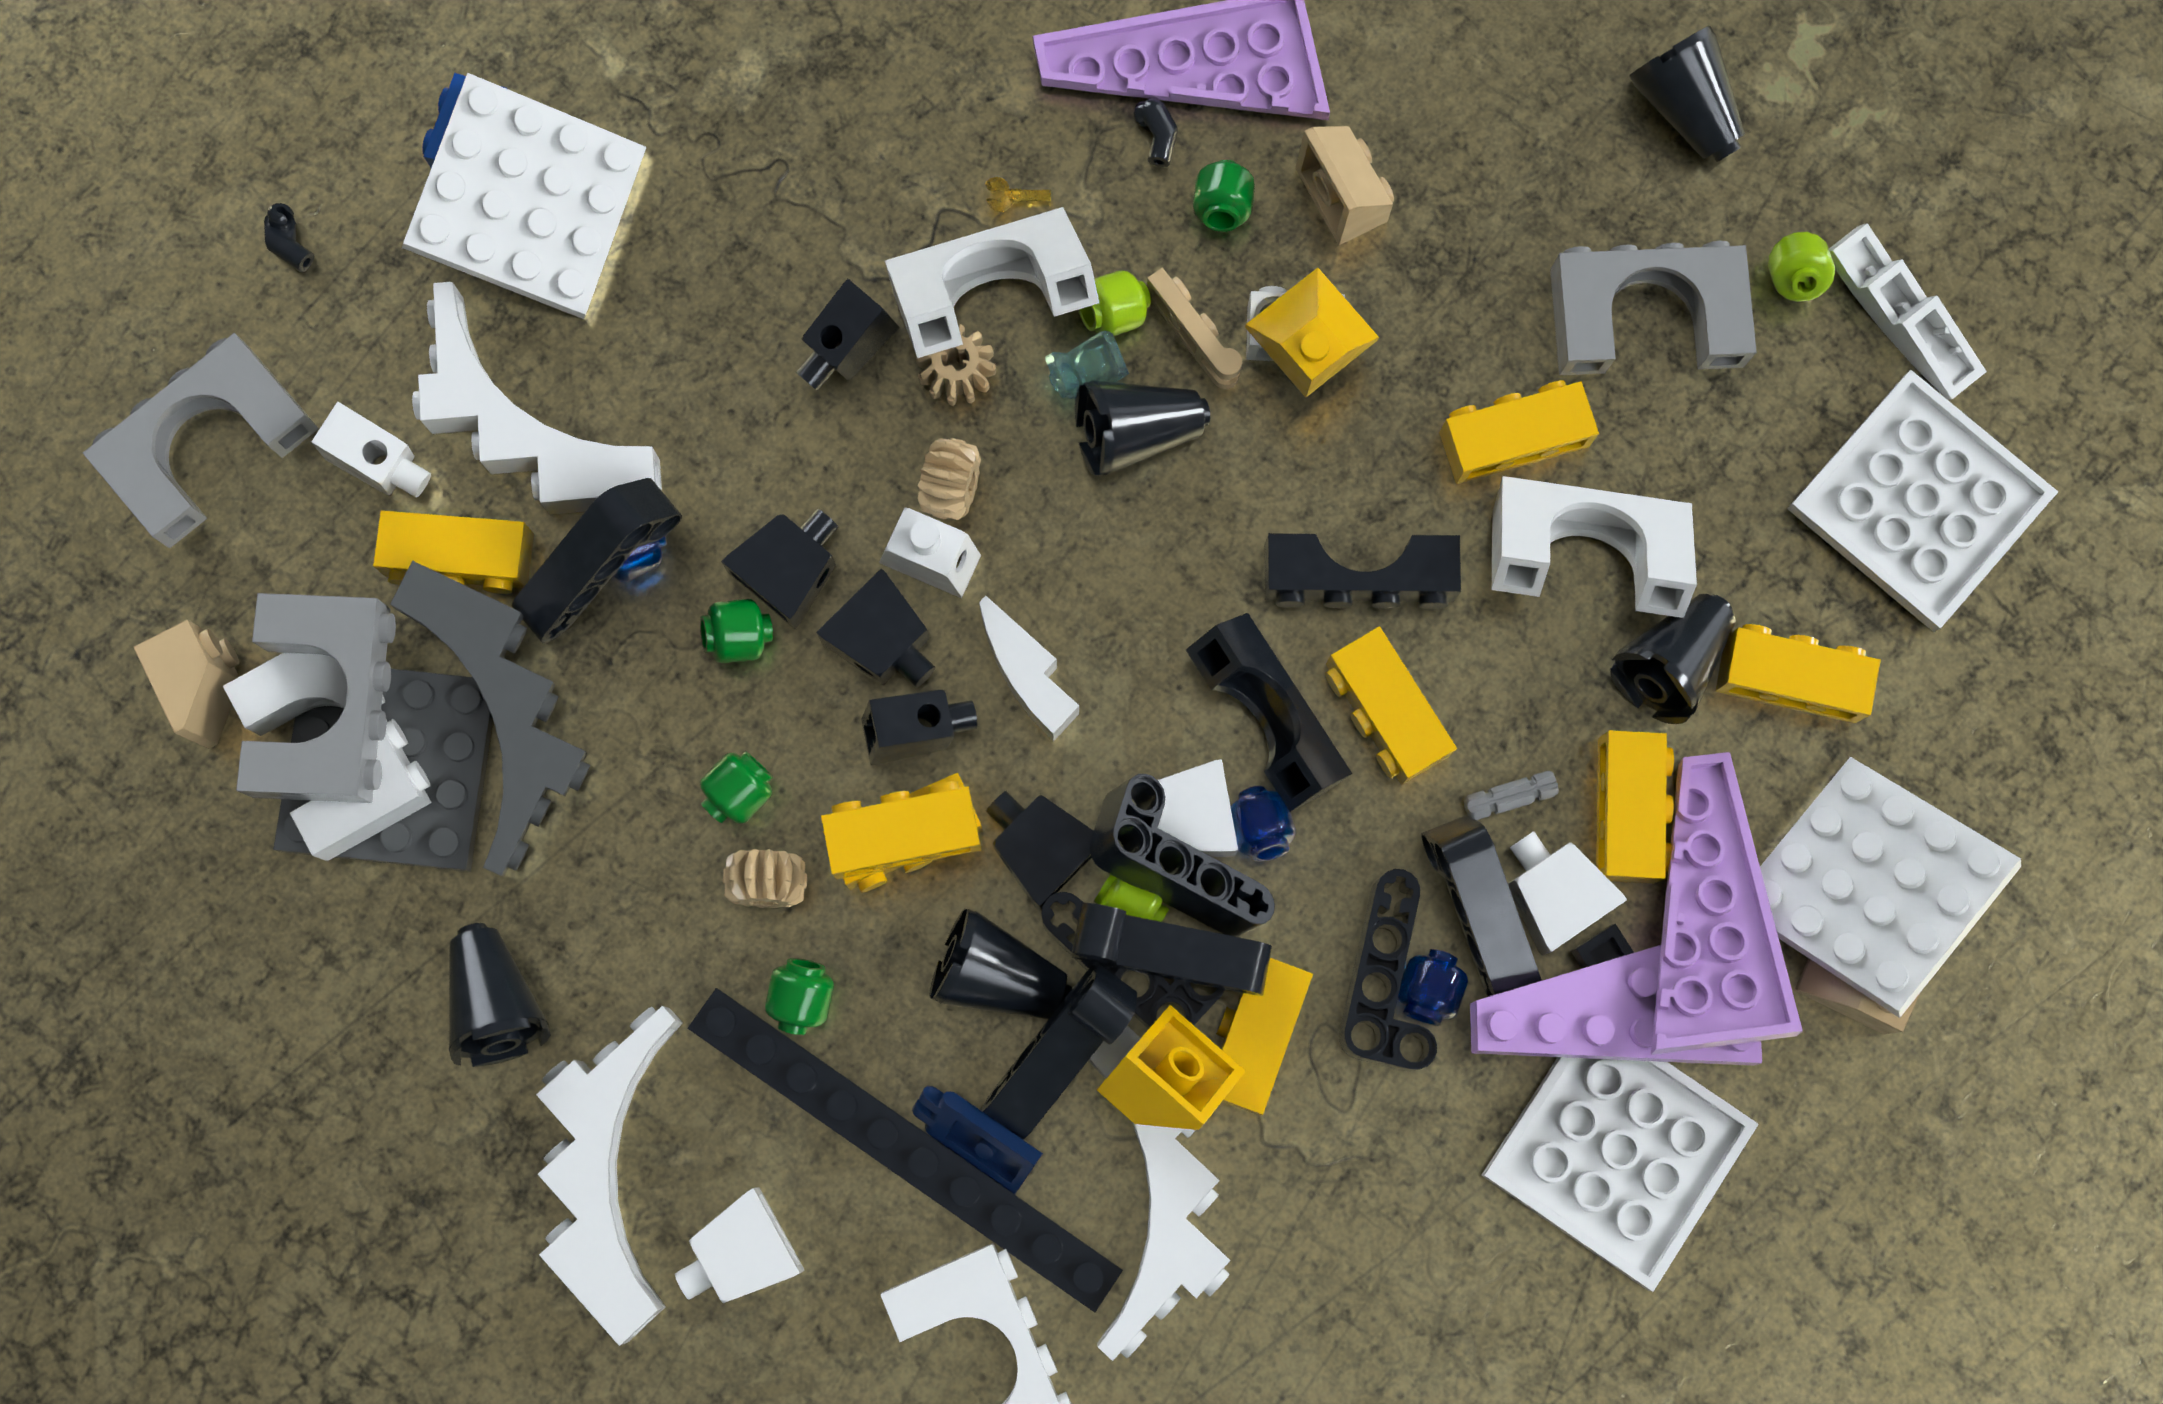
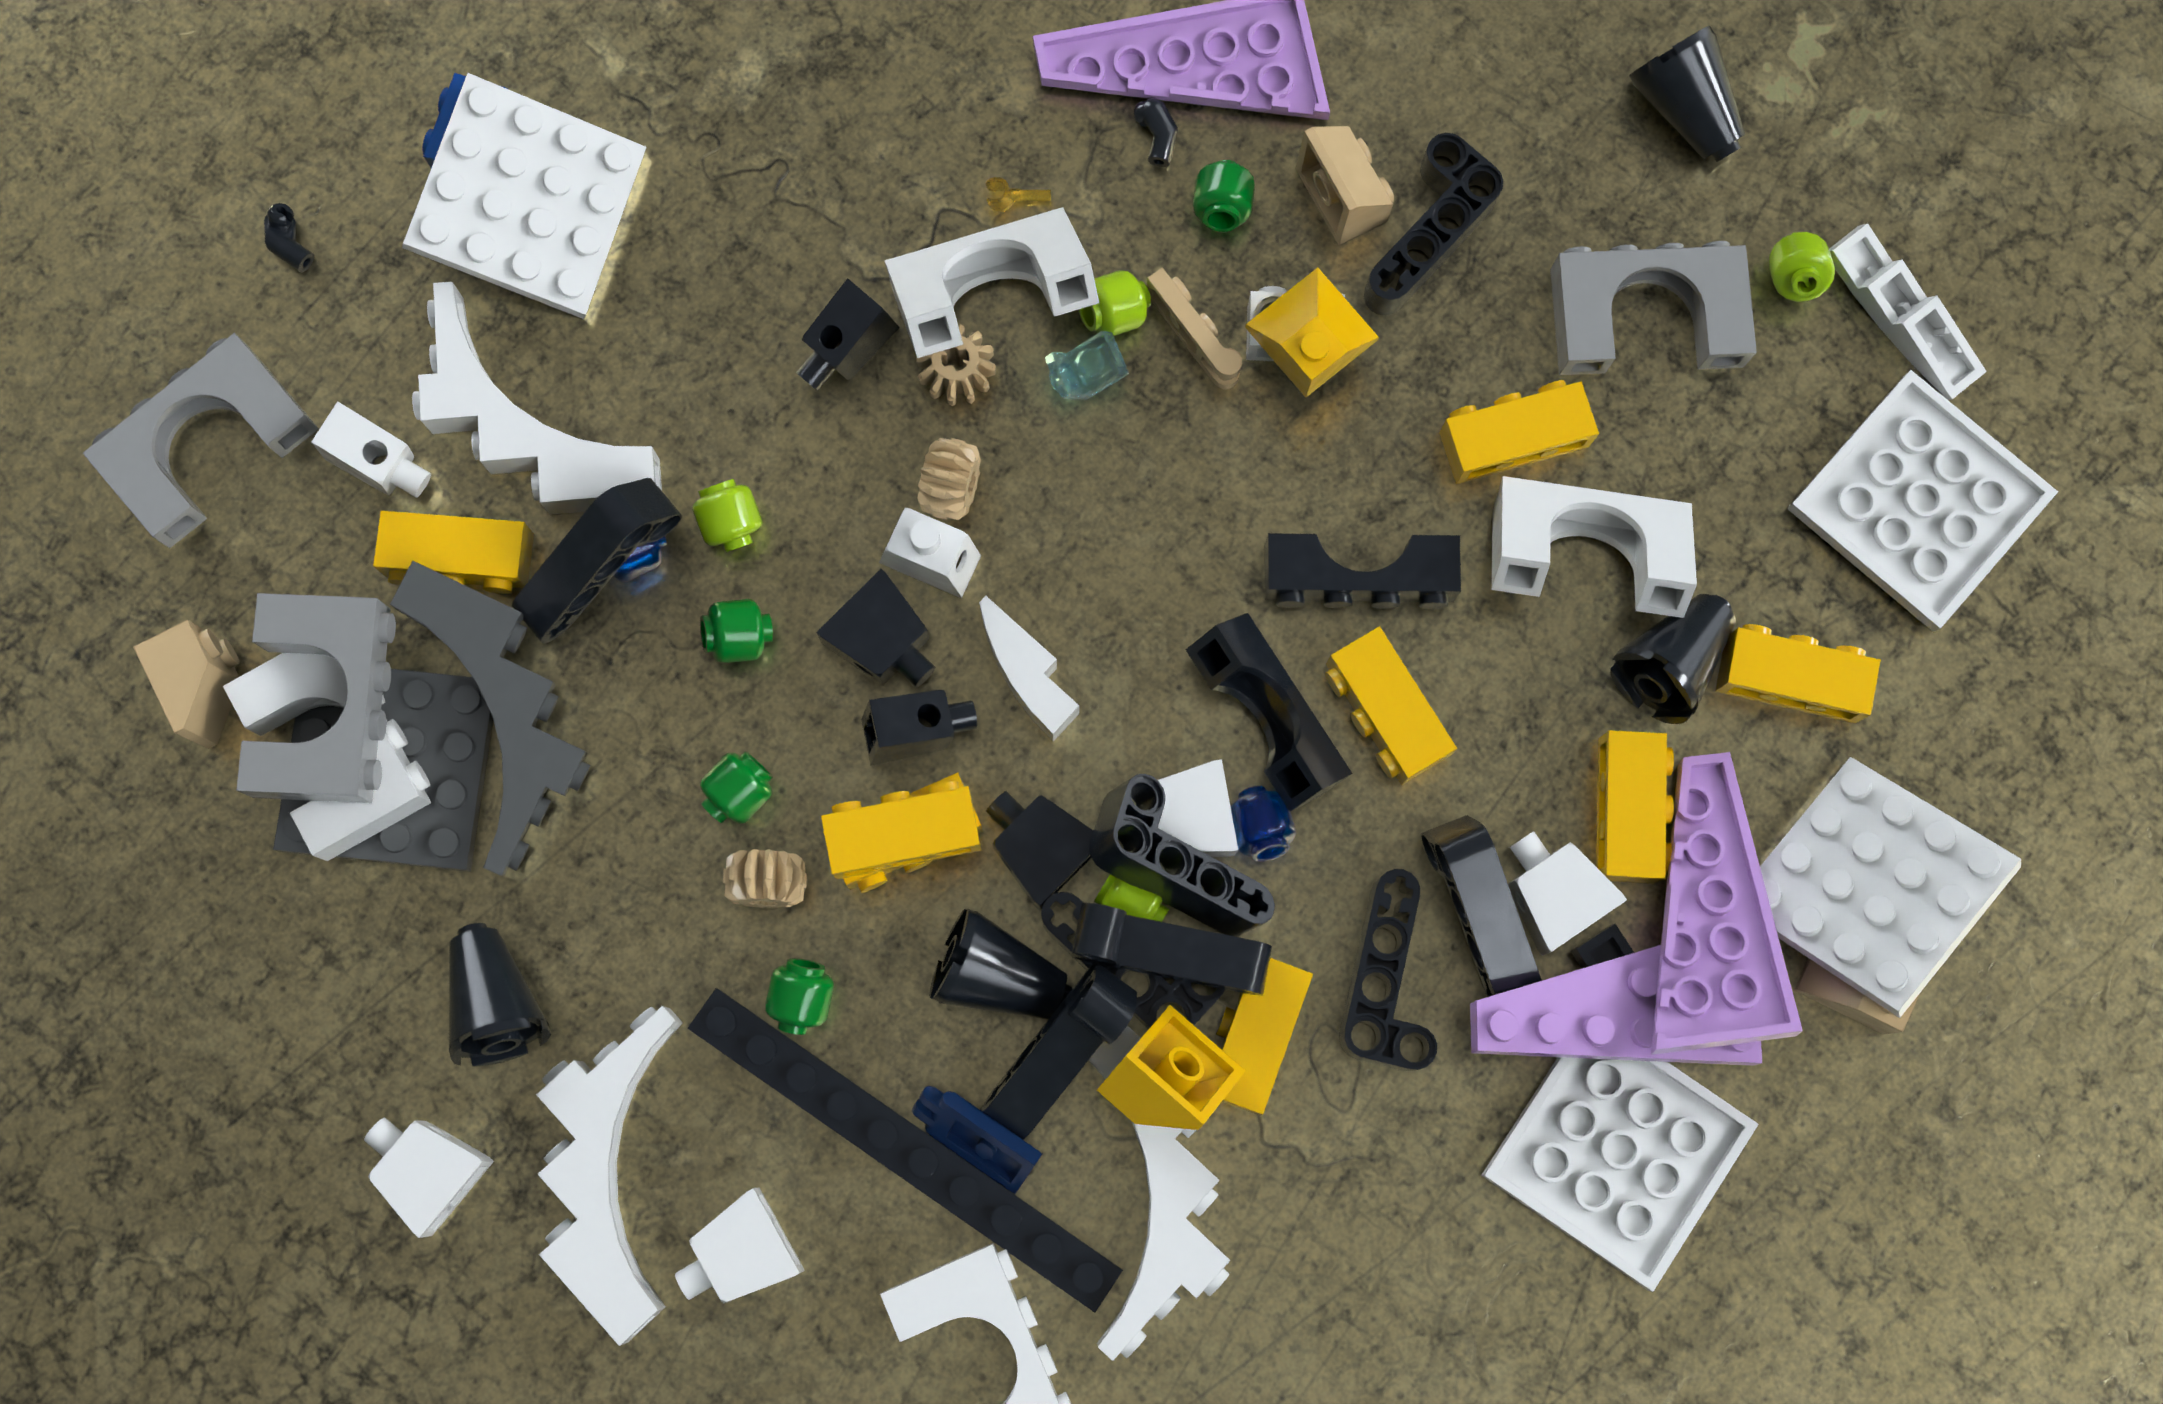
(423, 1172): none -> white torso
(727, 515): none -> lime head
(785, 564): black torso -> none
(1135, 422): black cone -> none
(1427, 233): none -> black beam
(1432, 987): clear blue head -> none
(1511, 795): light grey axle -> none

